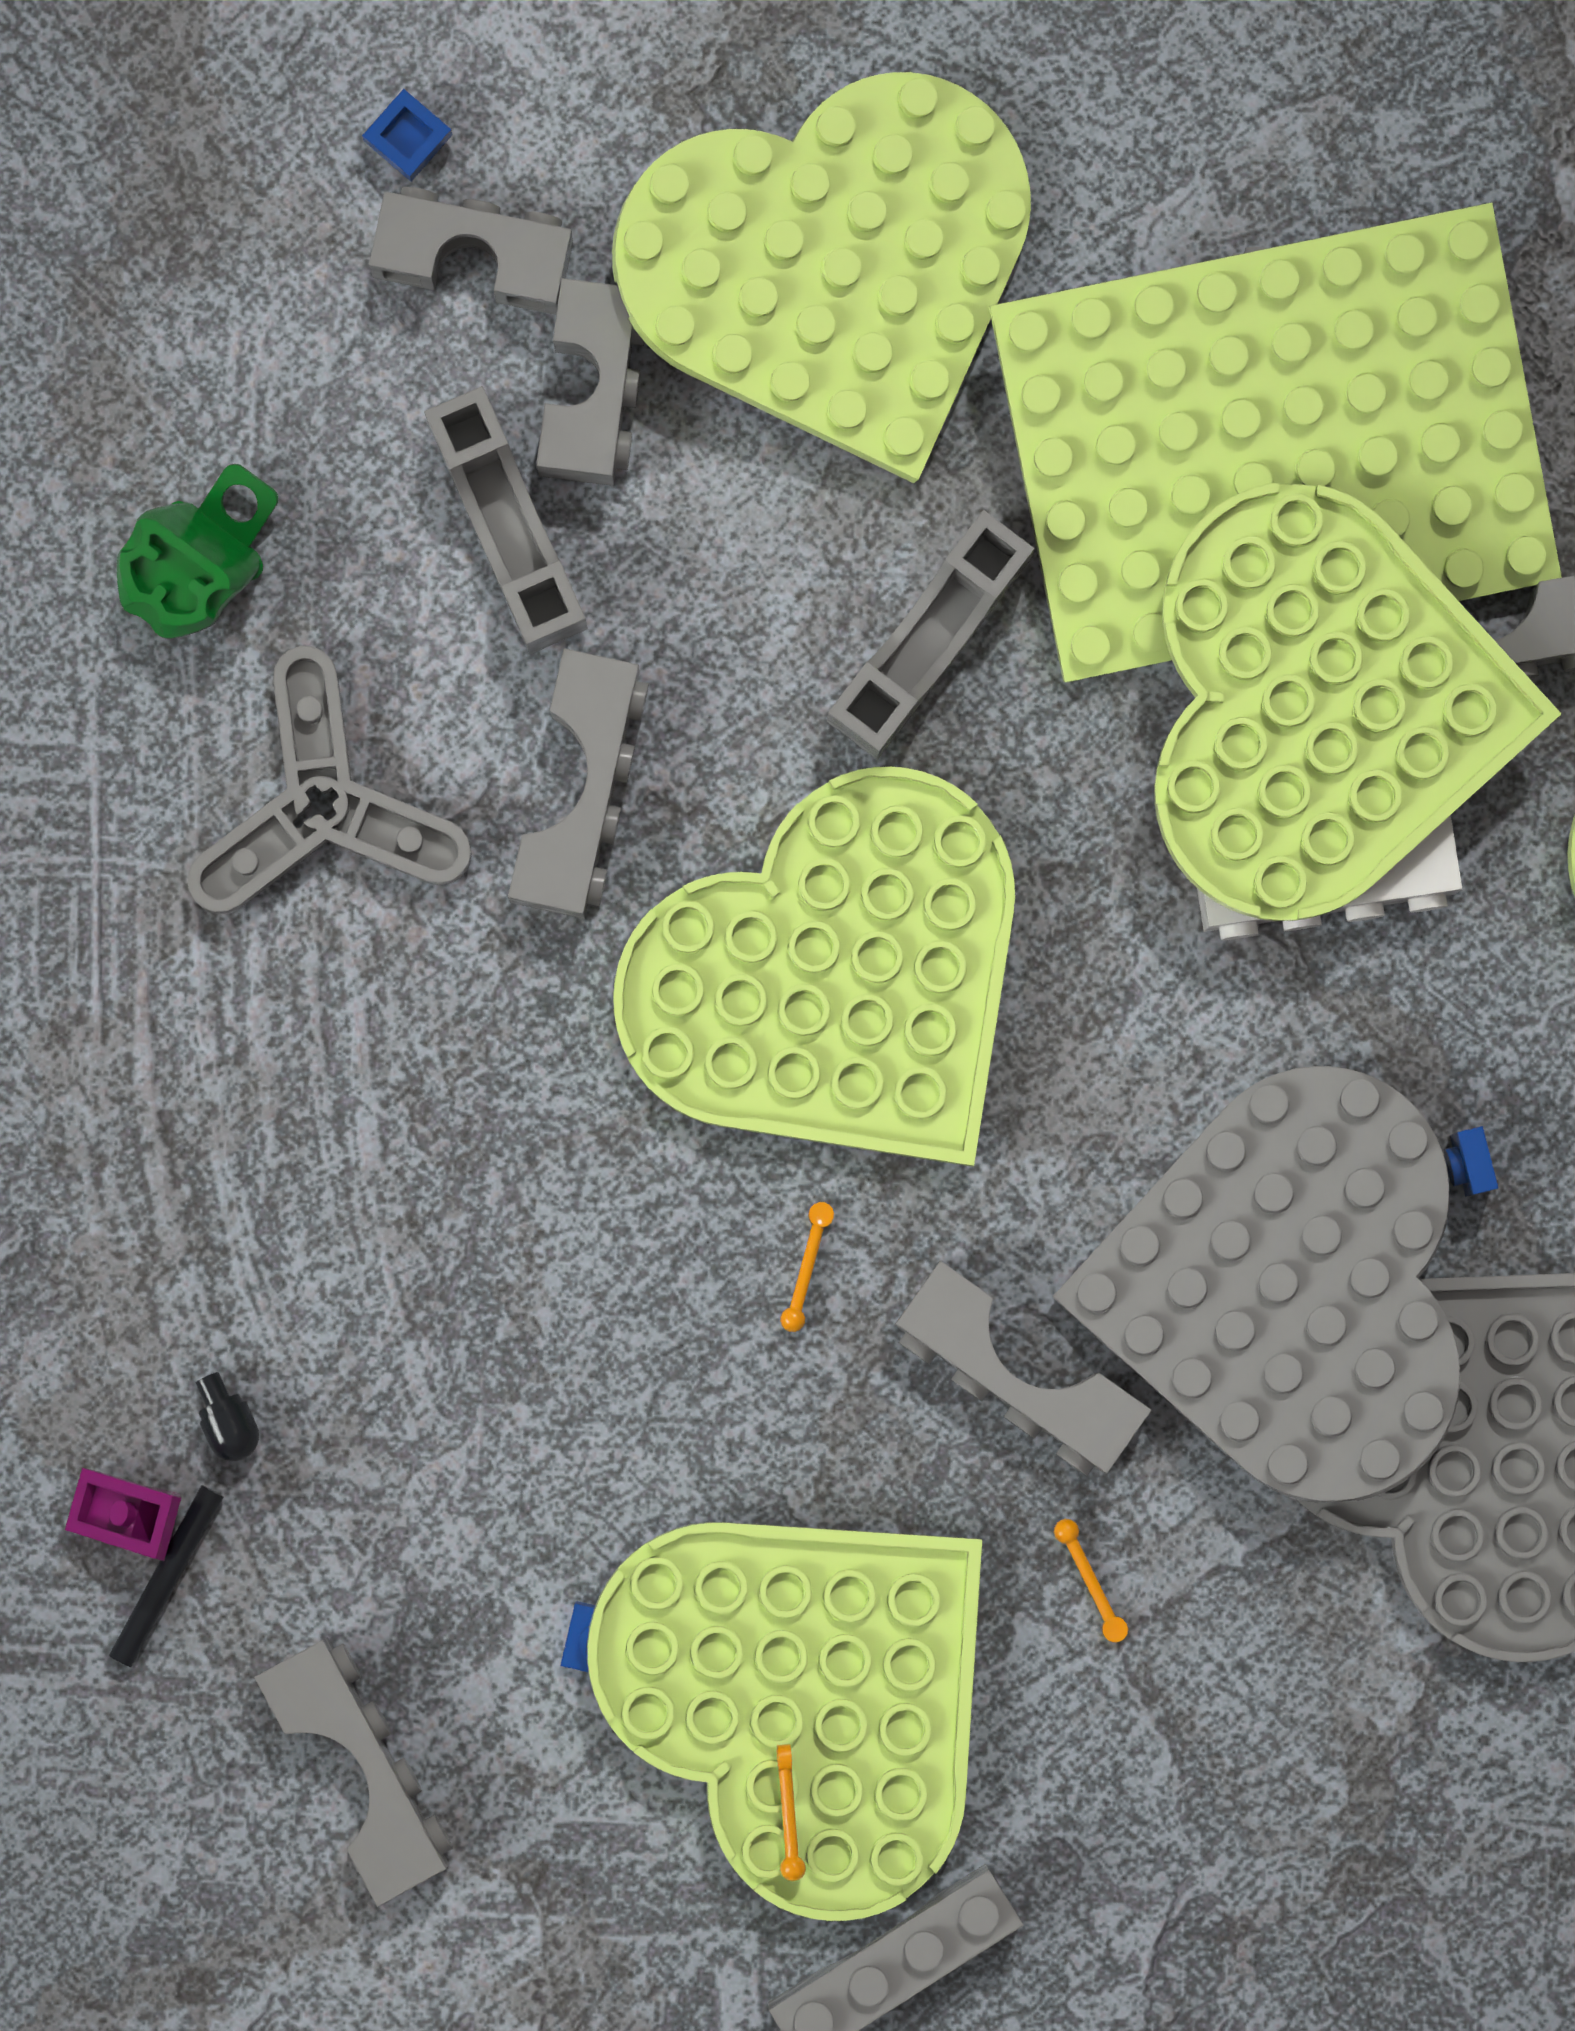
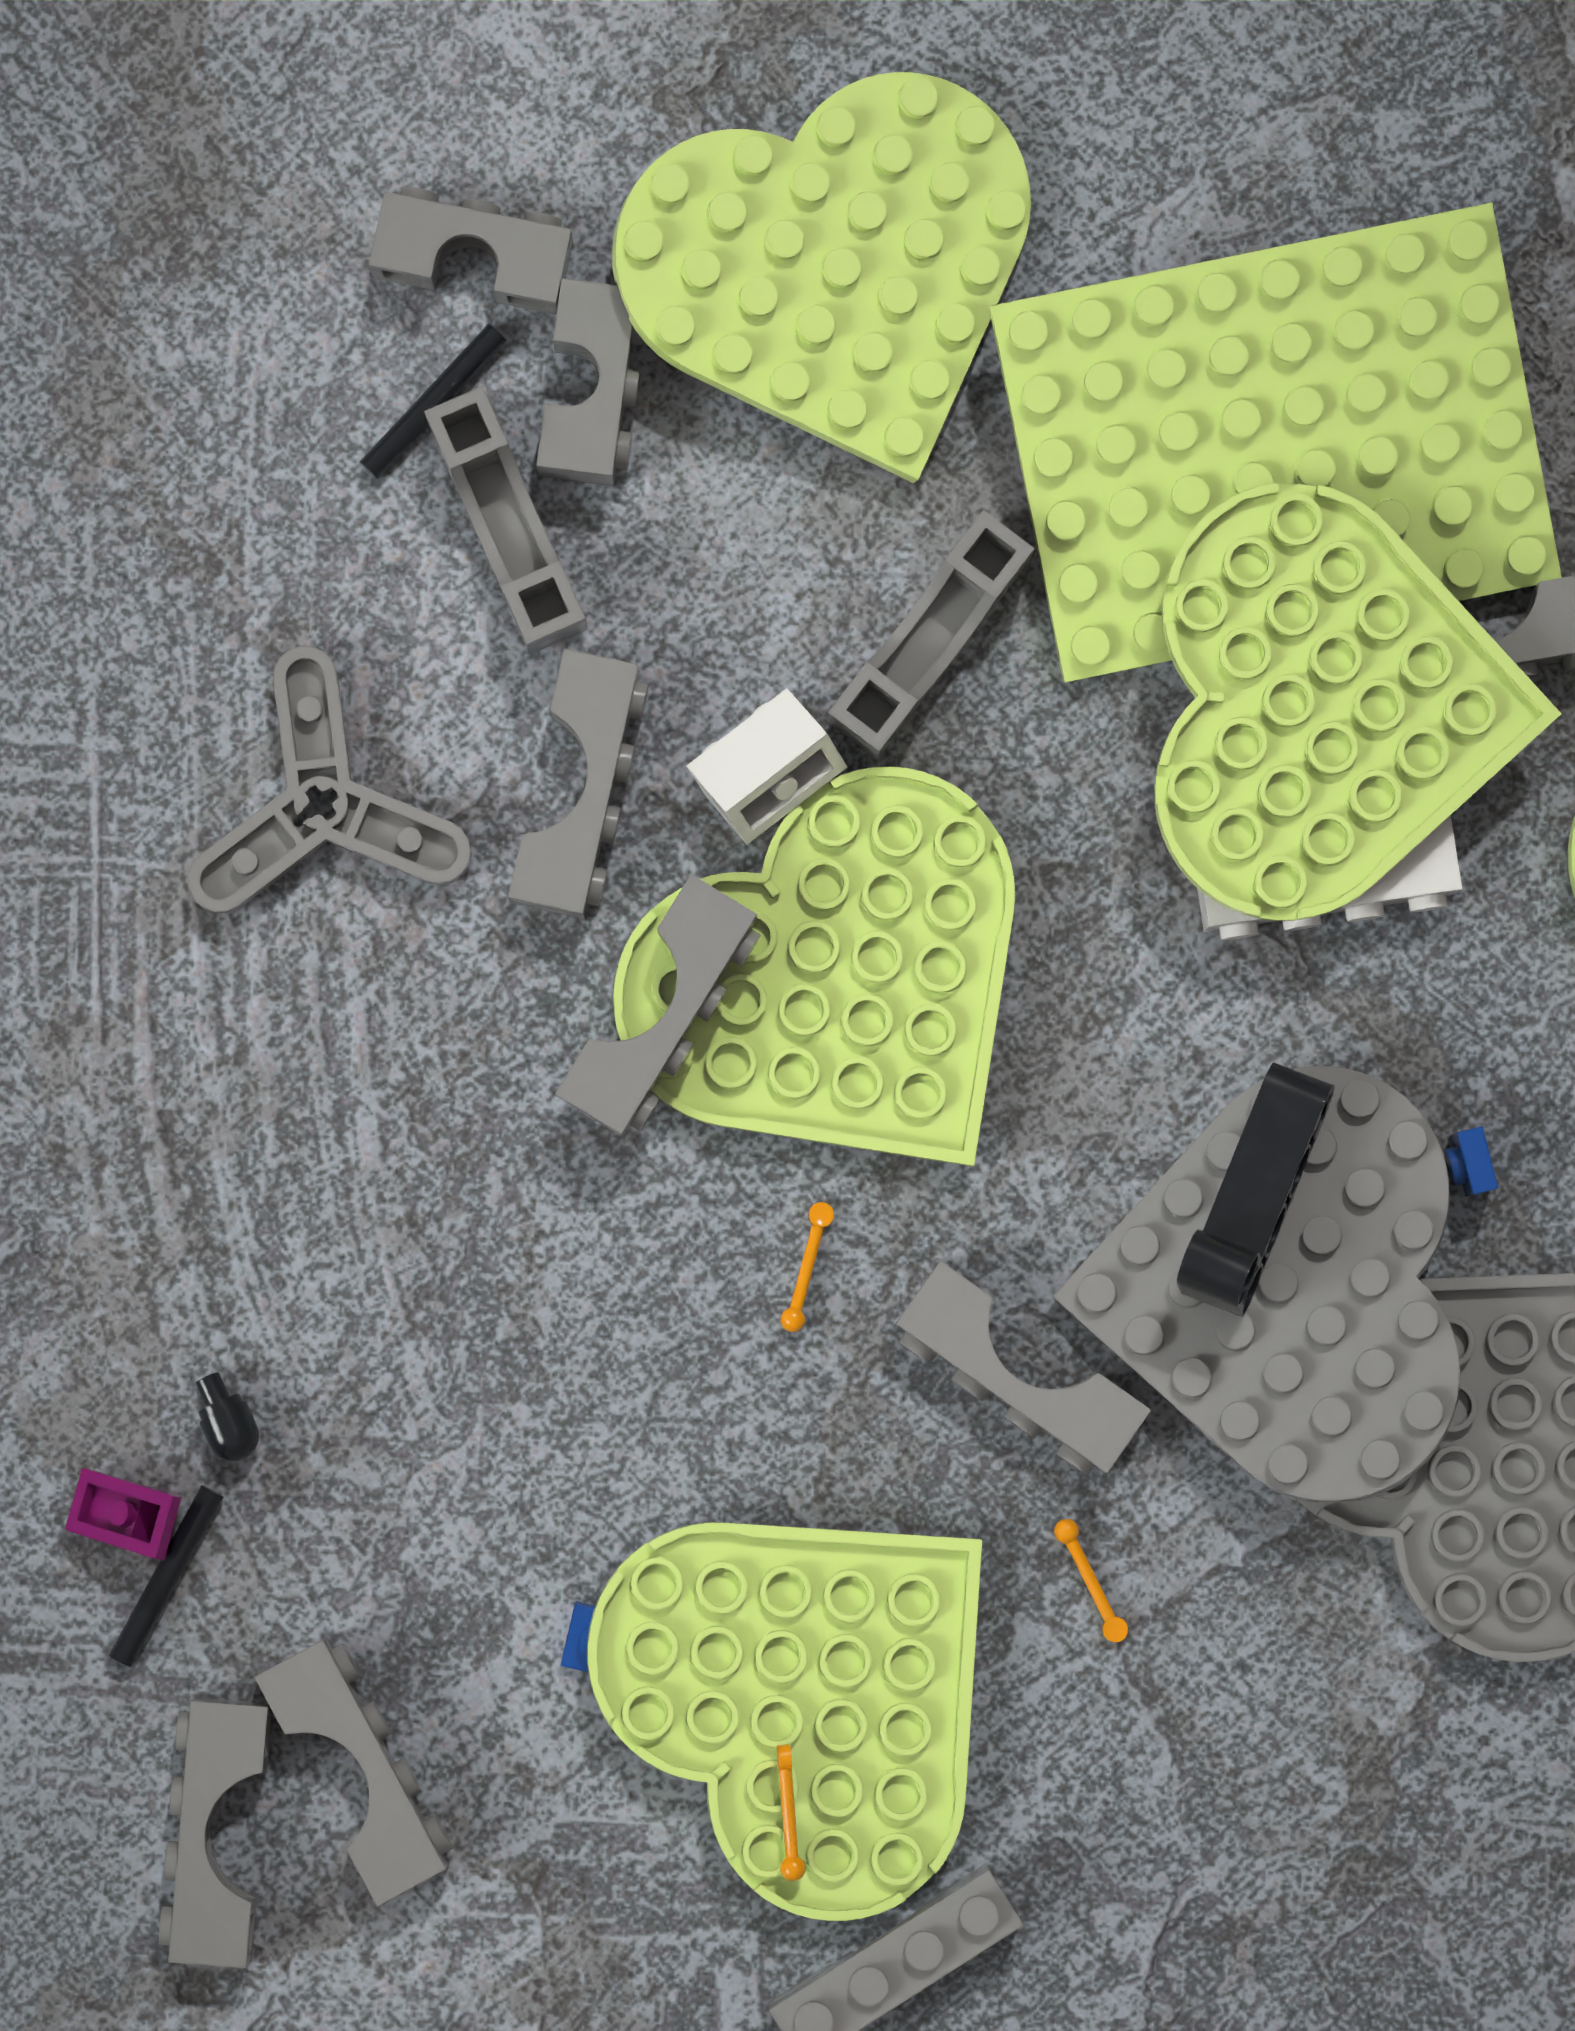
(192, 560): green piece -> none
(210, 1914): none -> light grey arch
(407, 135): blue plate -> none
(440, 391): none -> black bar
(616, 1077): none -> light grey arch
(766, 766): none -> white brick
(1242, 1227): none -> black beam

